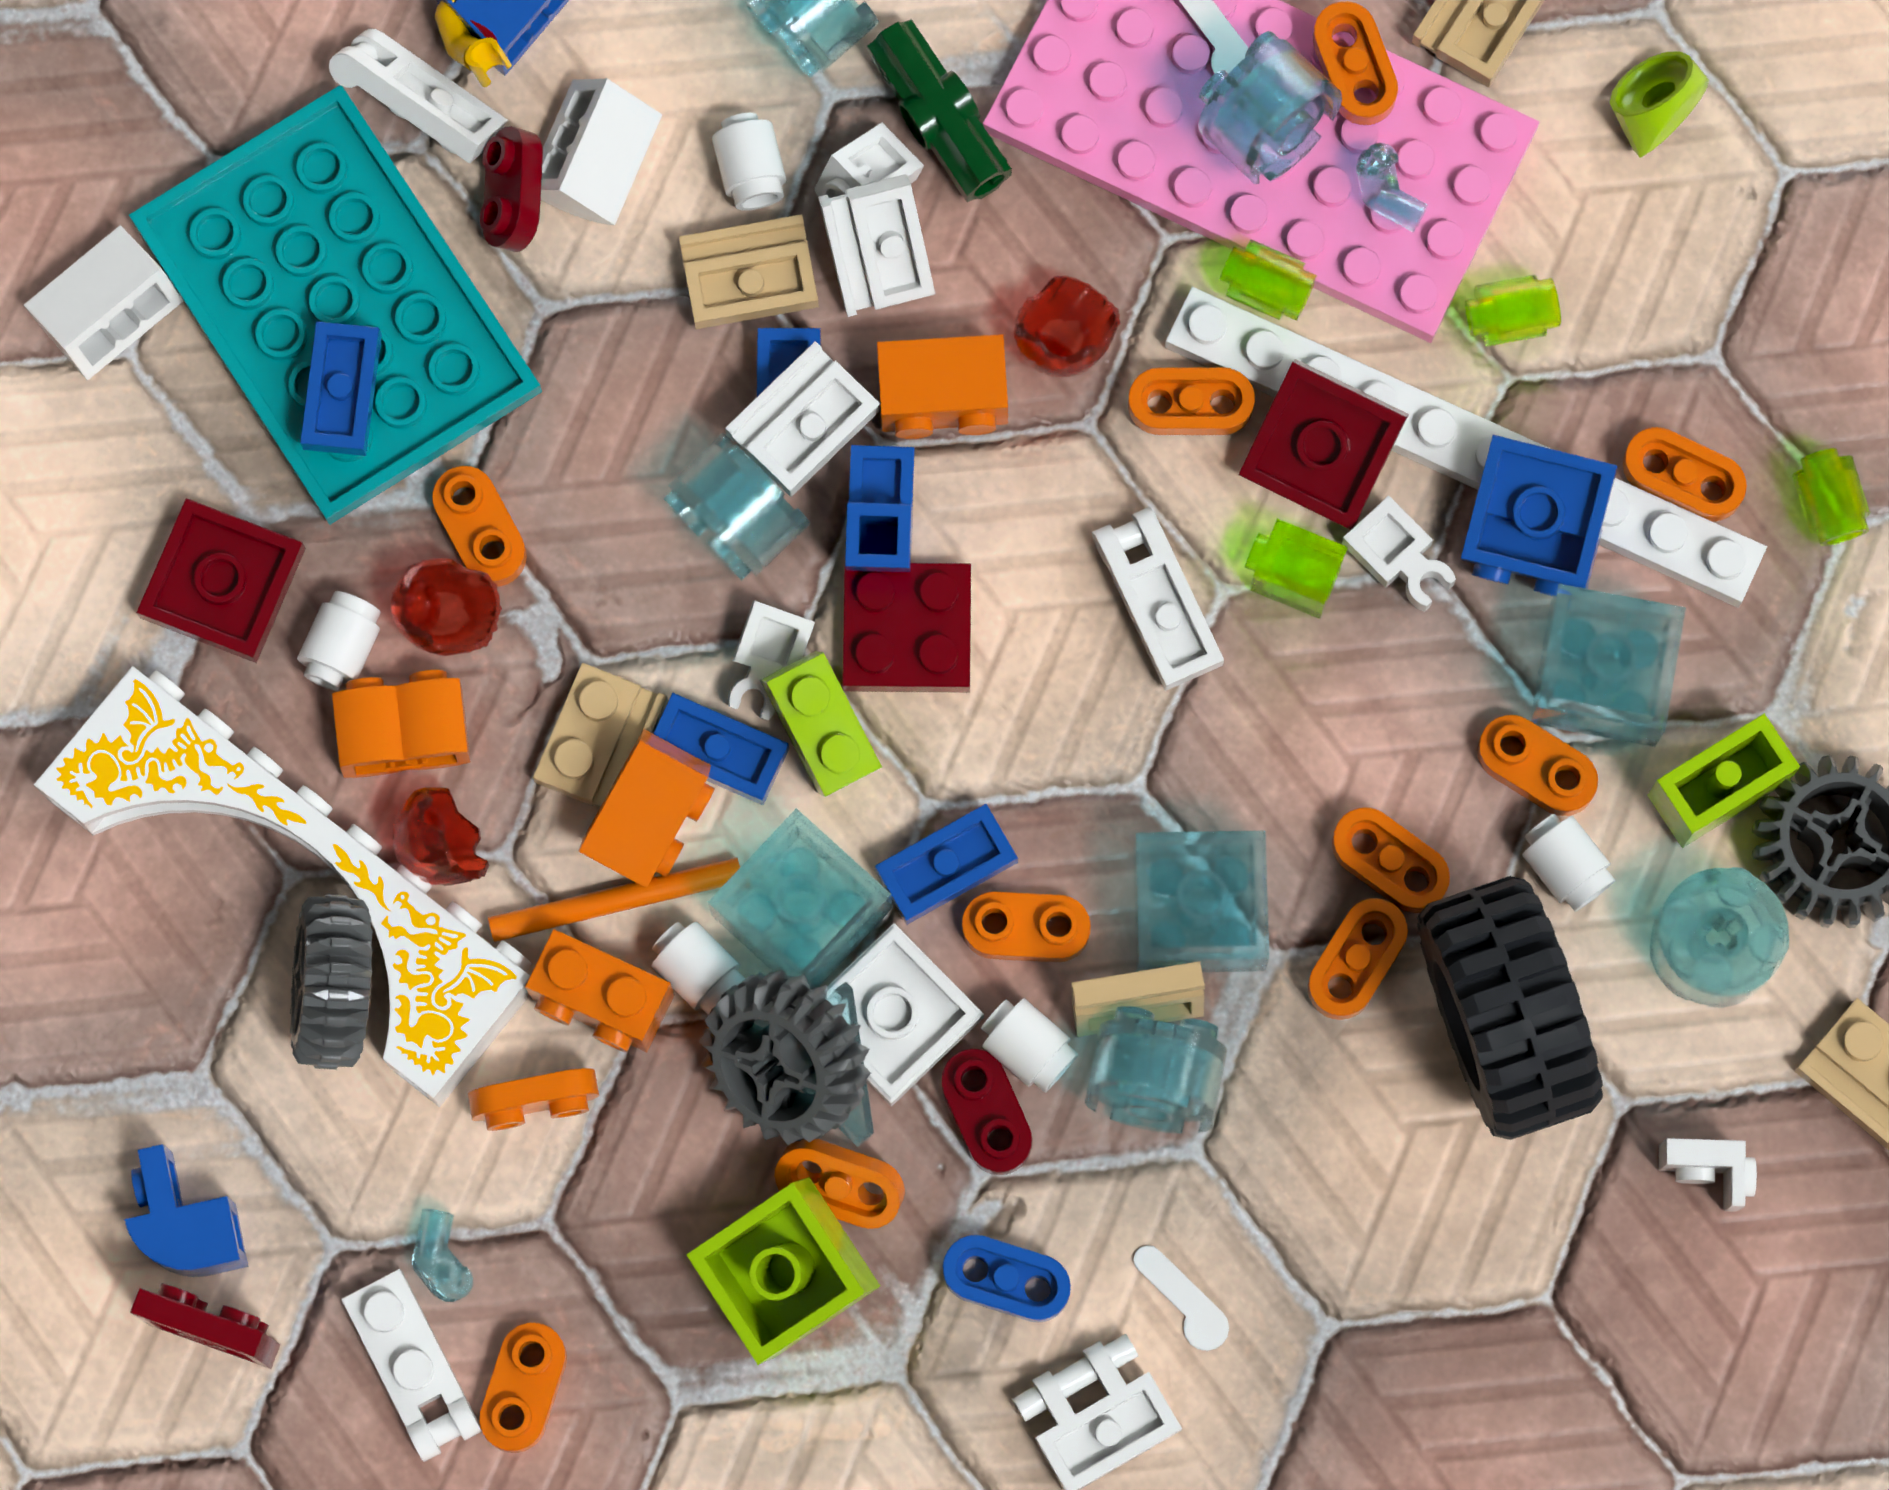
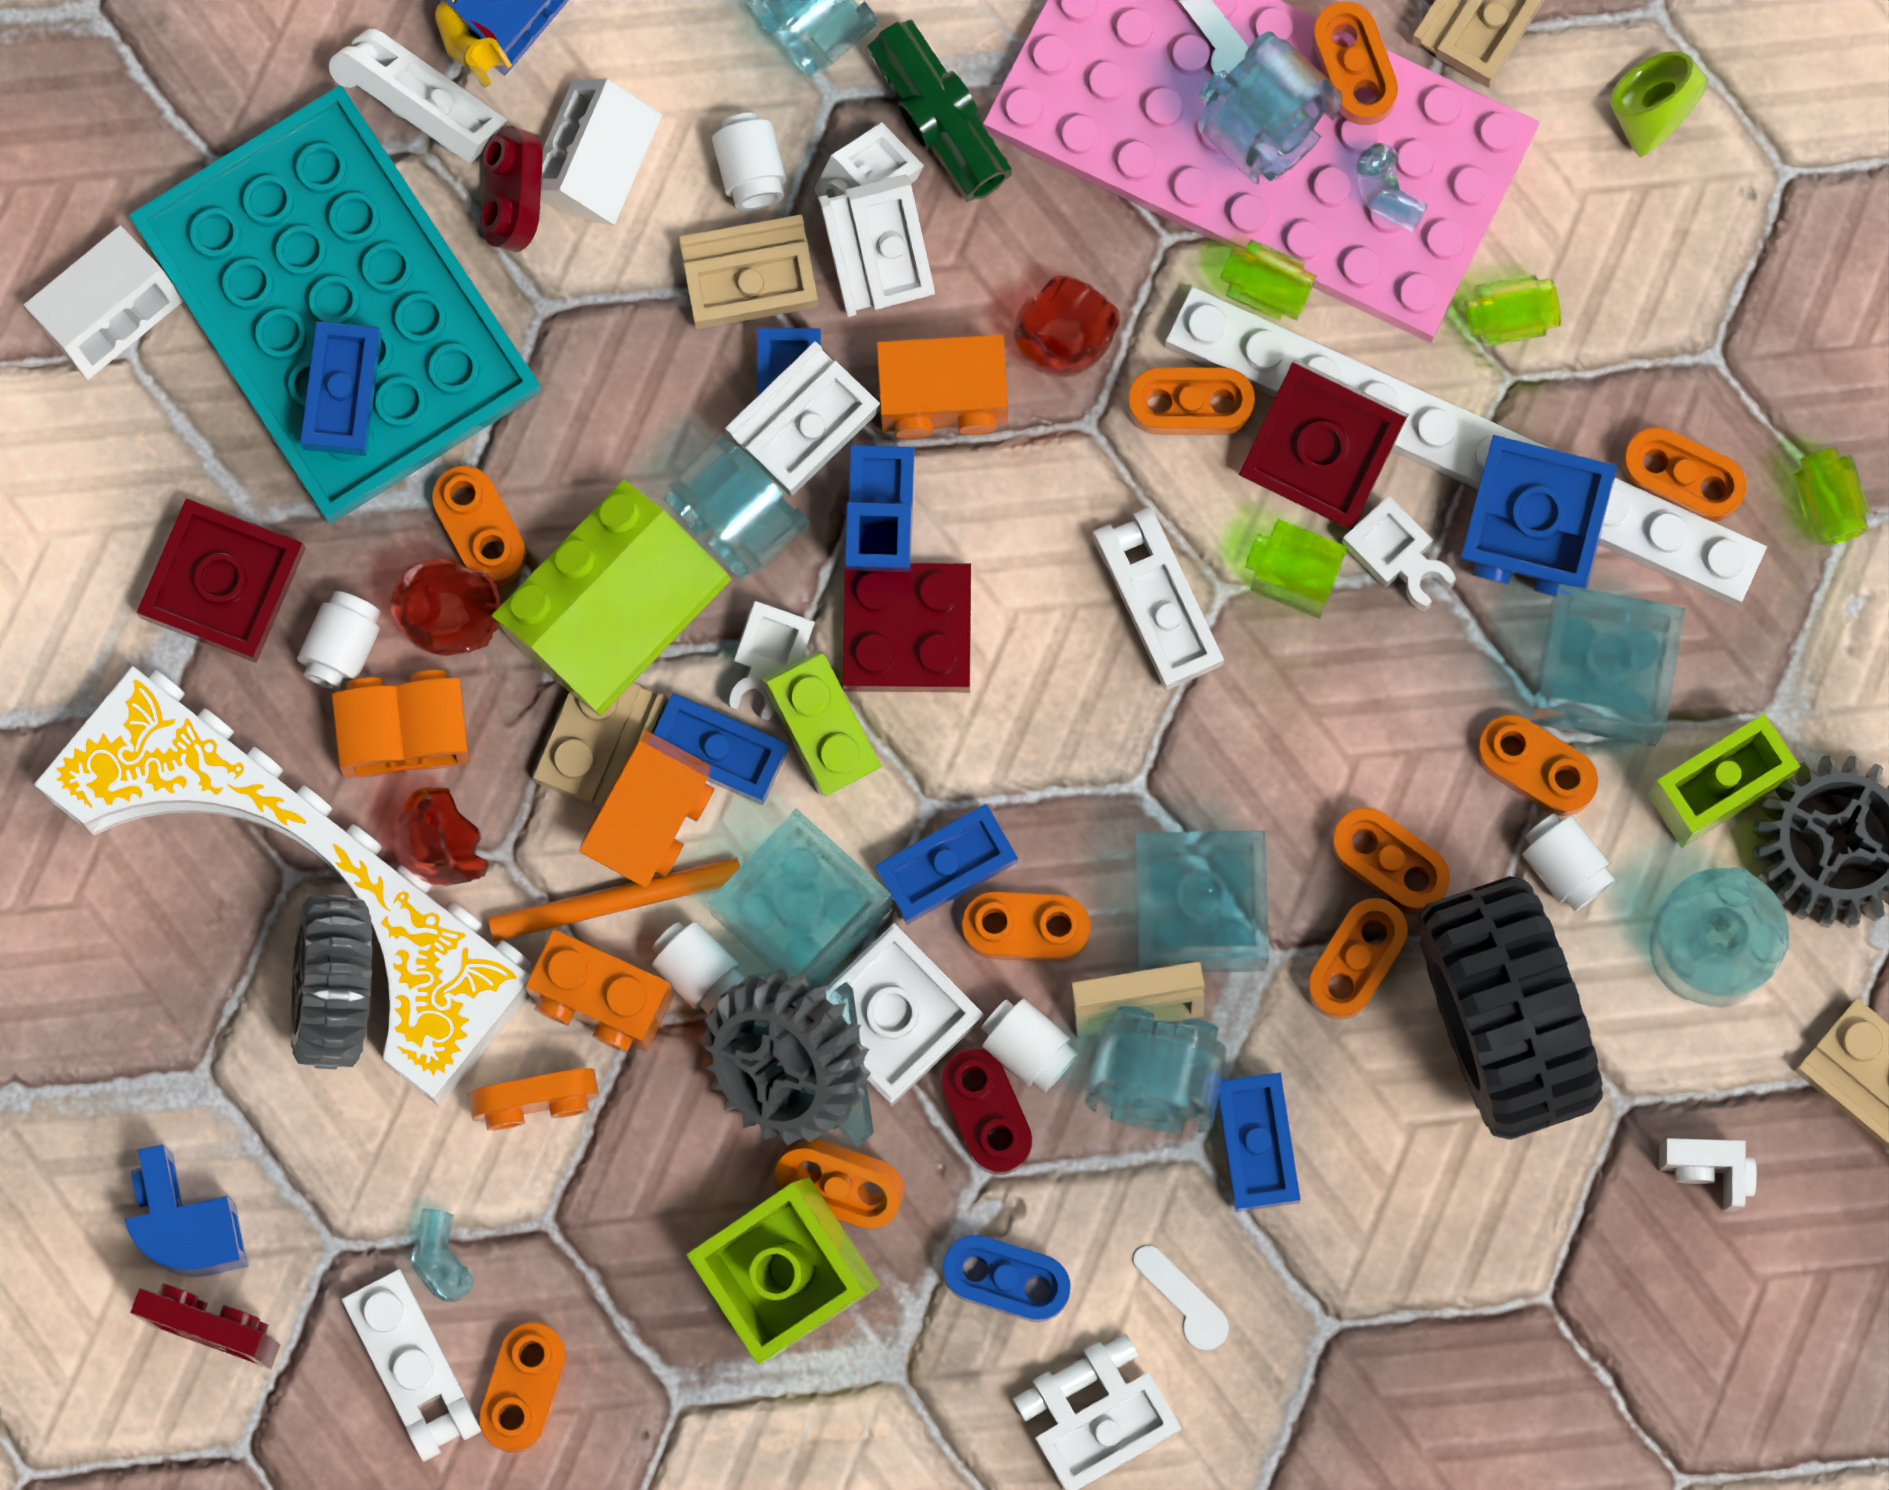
(611, 597): none -> lime slope
(1258, 1142): none -> blue plate

